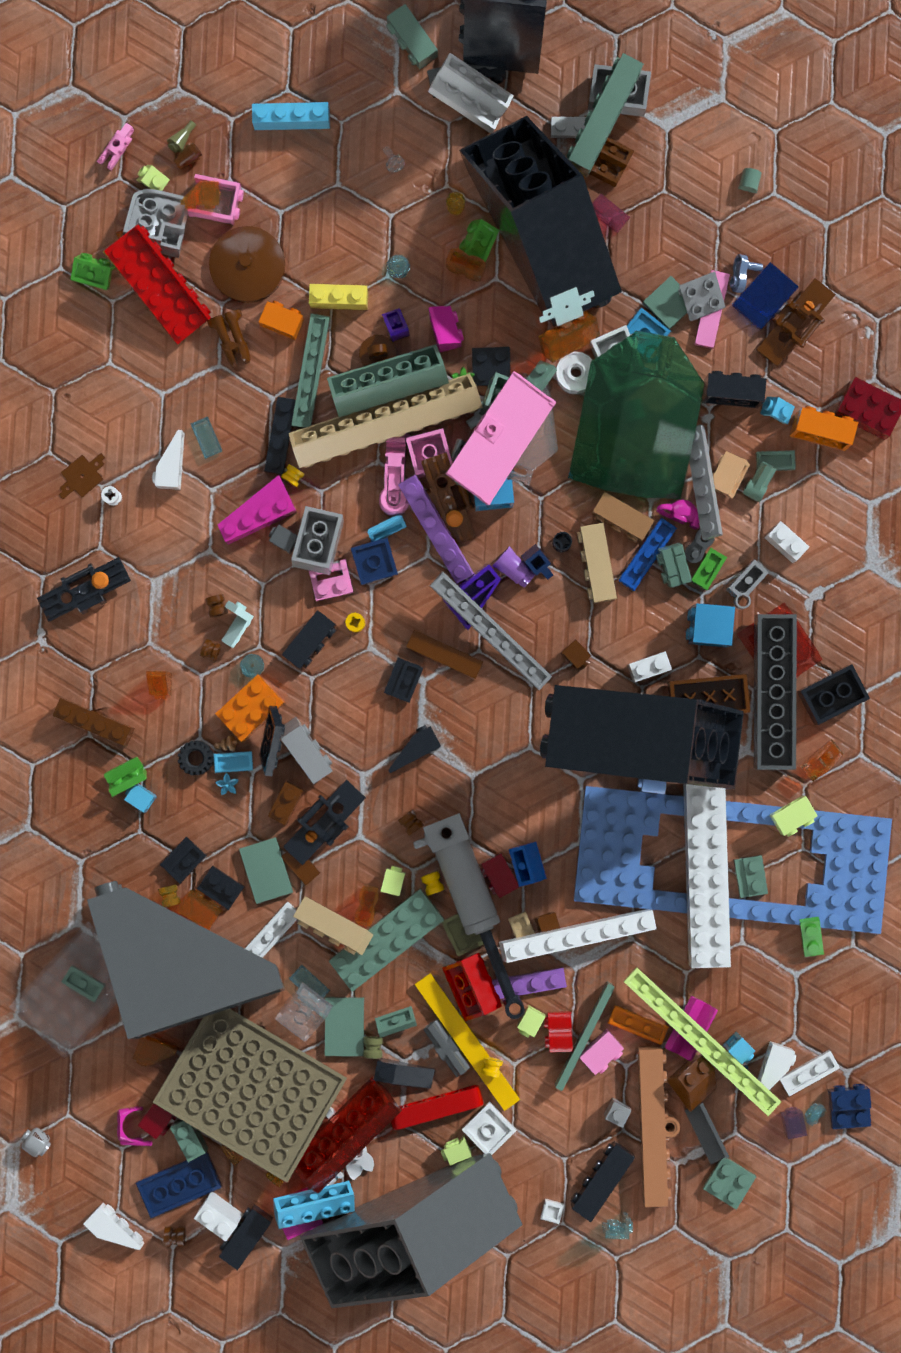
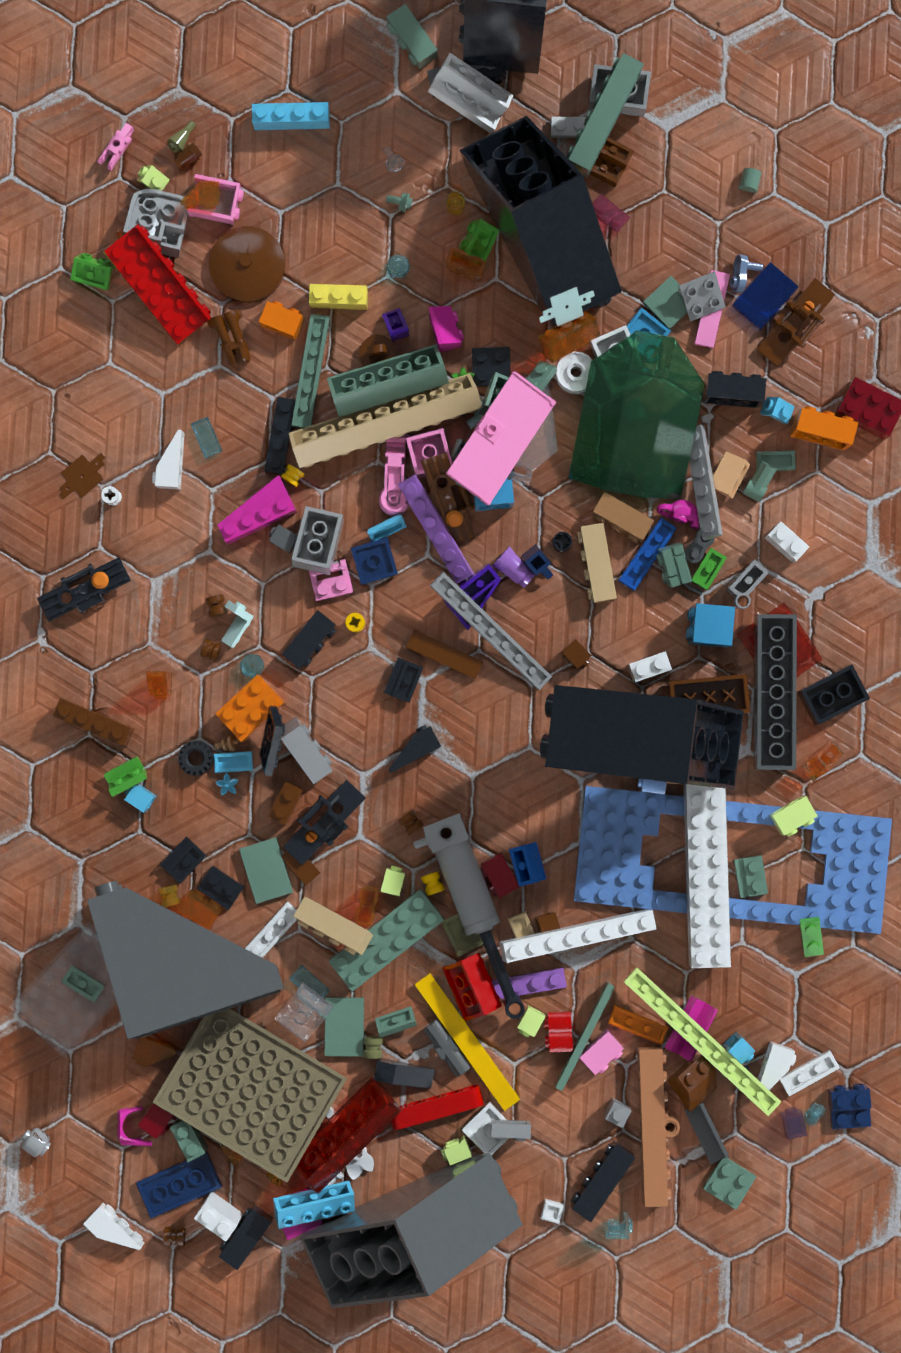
(404, 201): none -> sand green plate
(492, 1067): yellow wheel -> none
(510, 1129): none -> light grey piece

